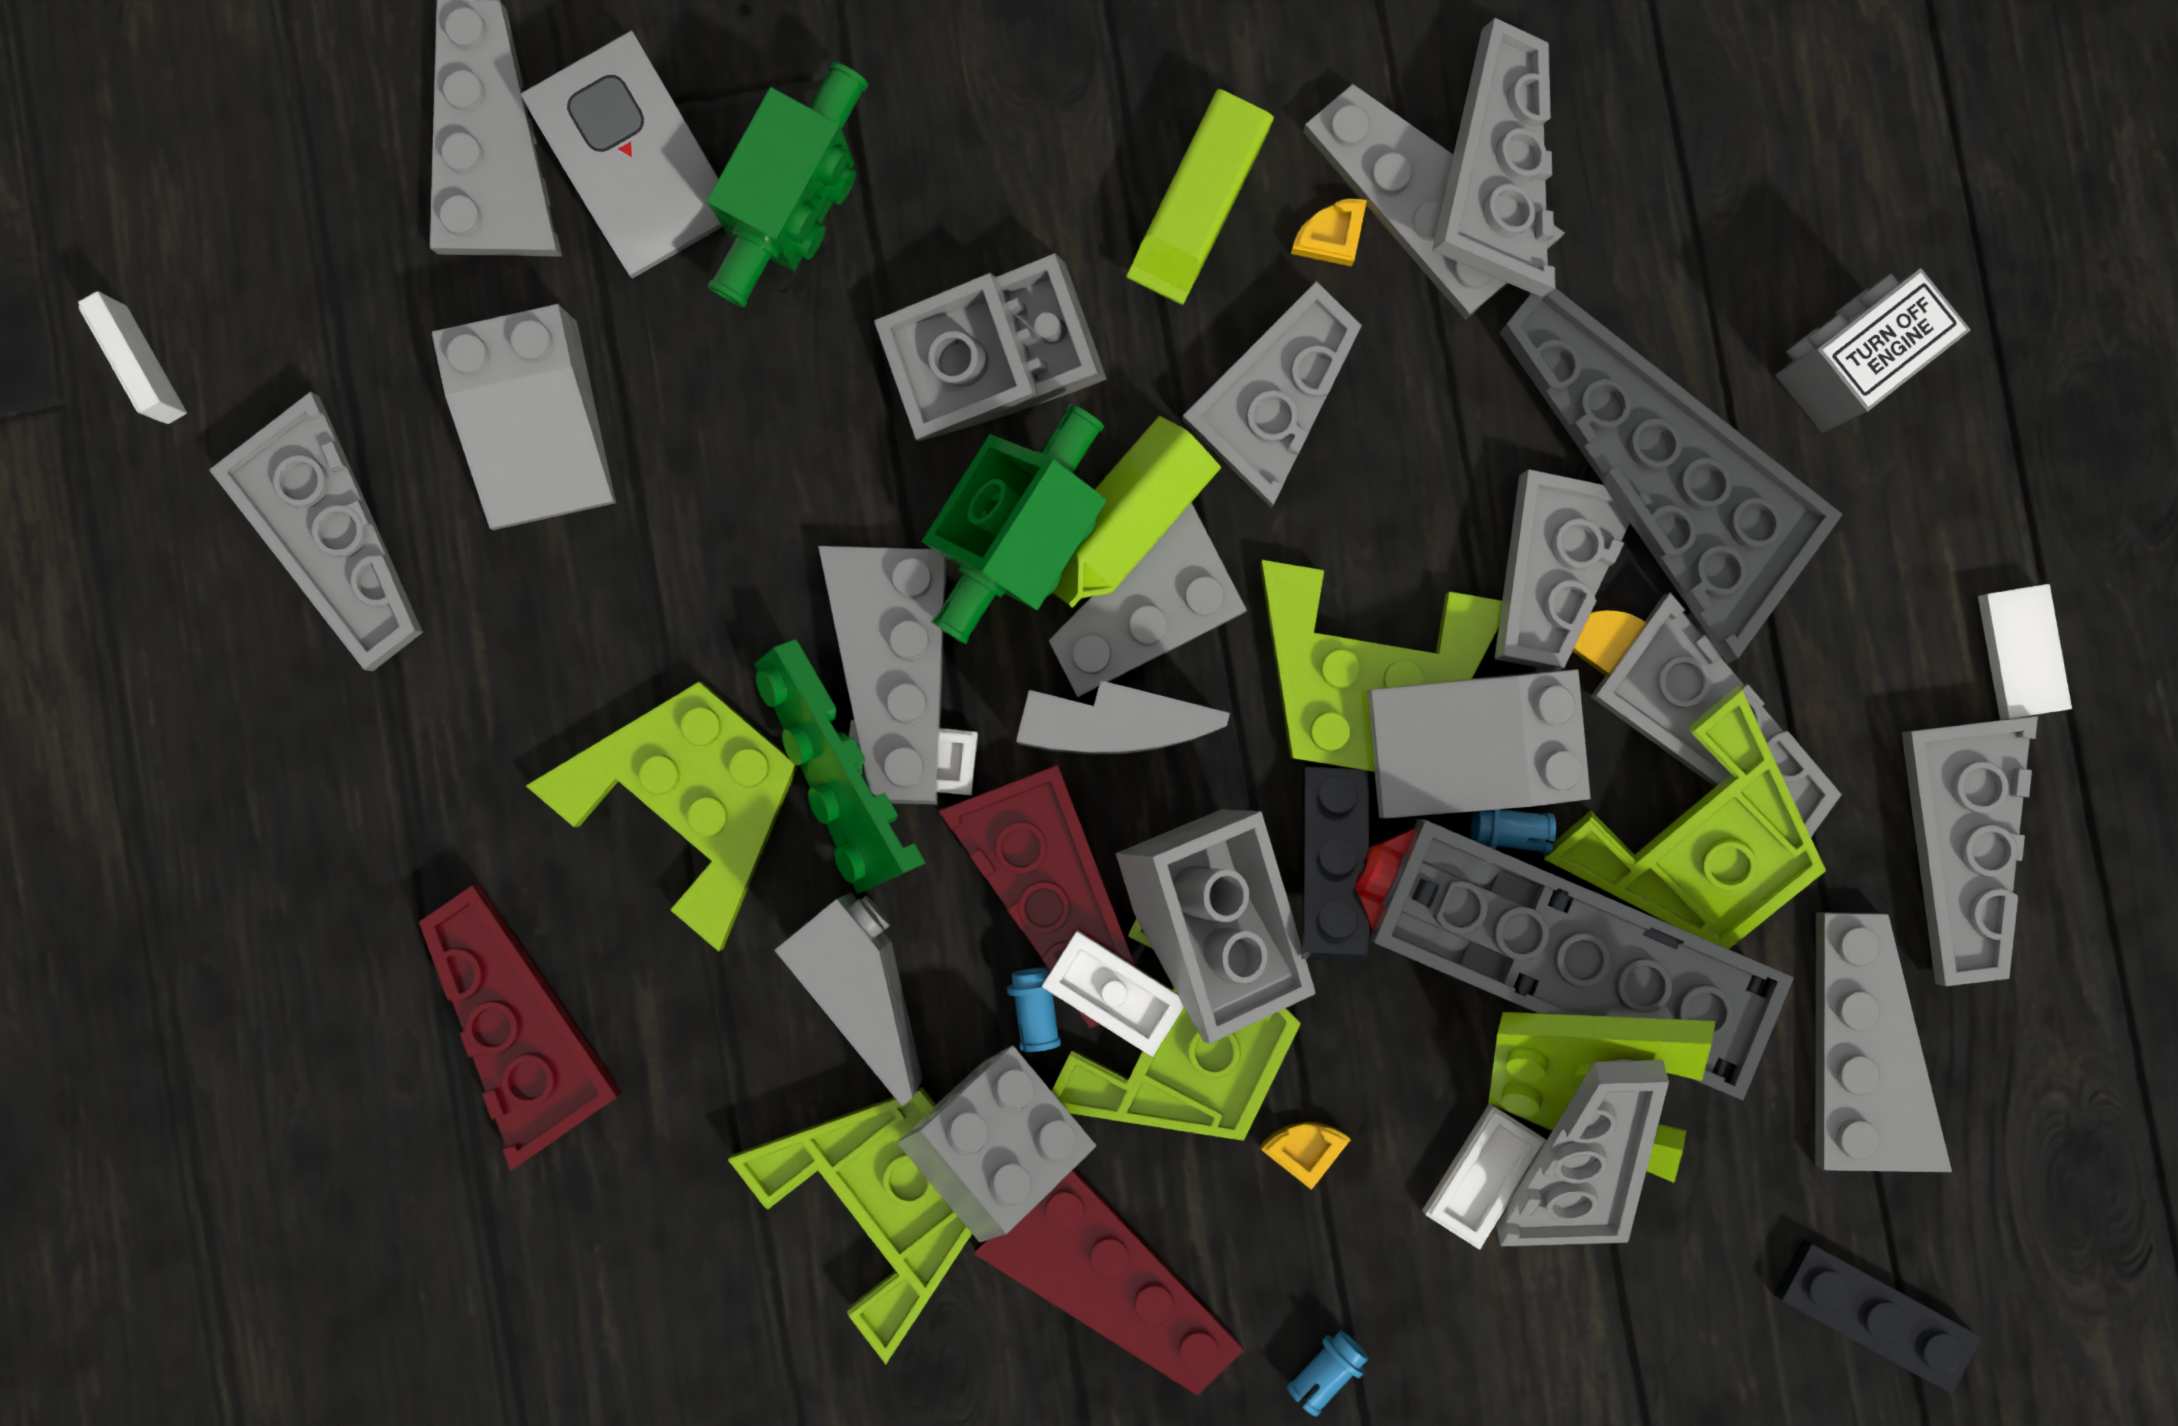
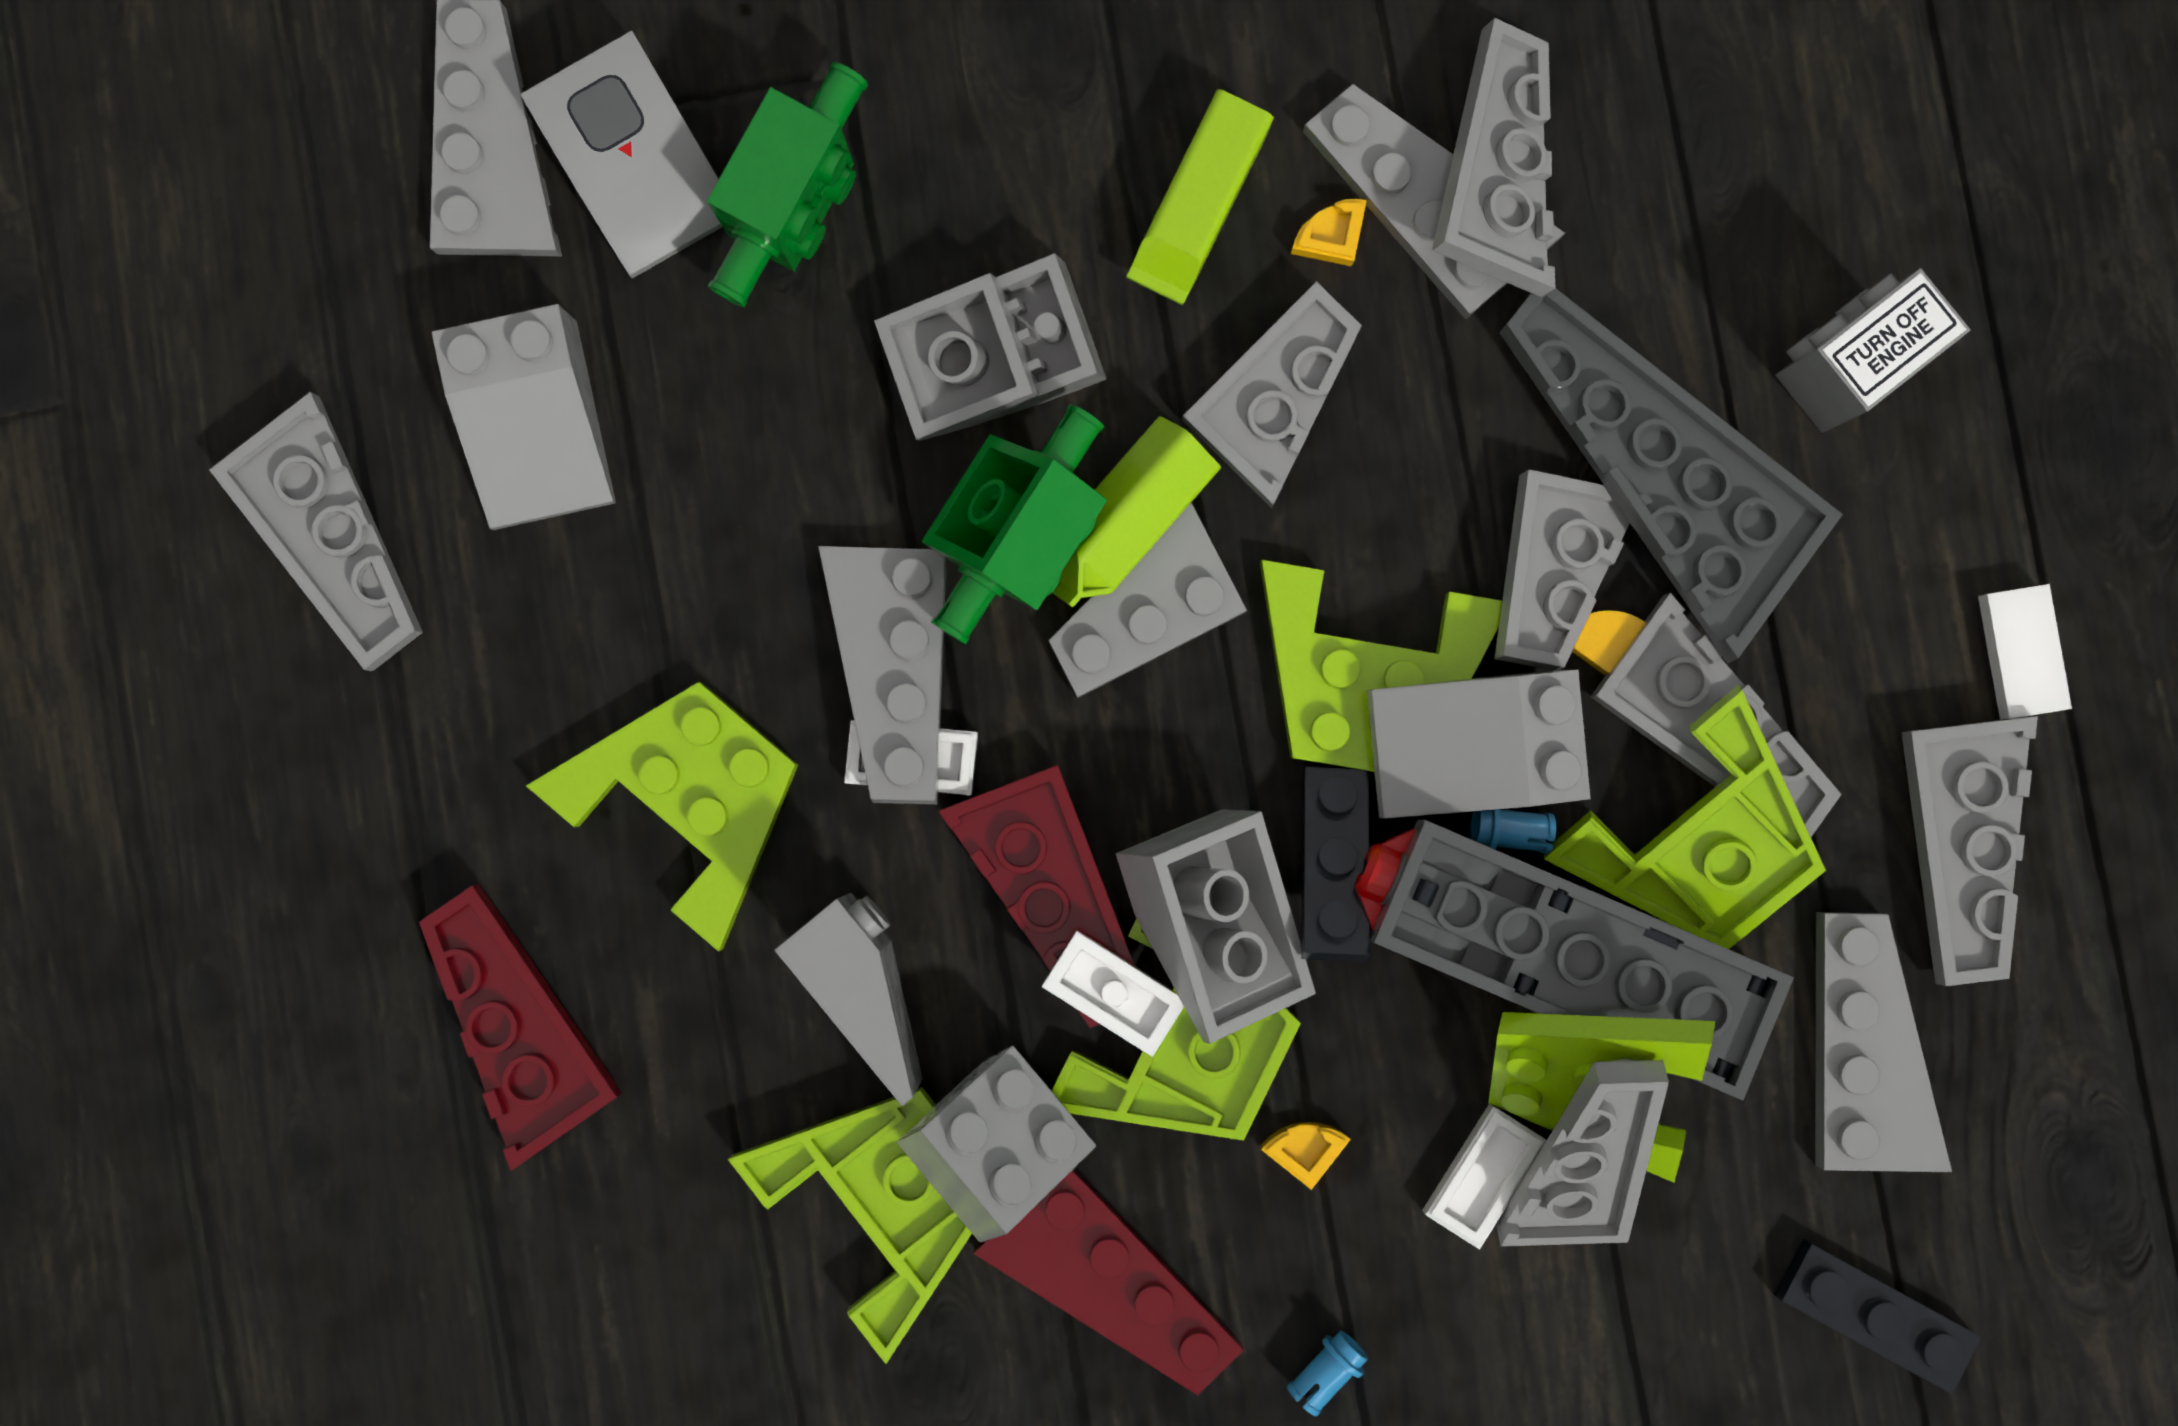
(131, 358): white tile -> none
(832, 765): green wing -> none
(1034, 1010): dark azure pin -> none
(1117, 723): light grey slope -> none

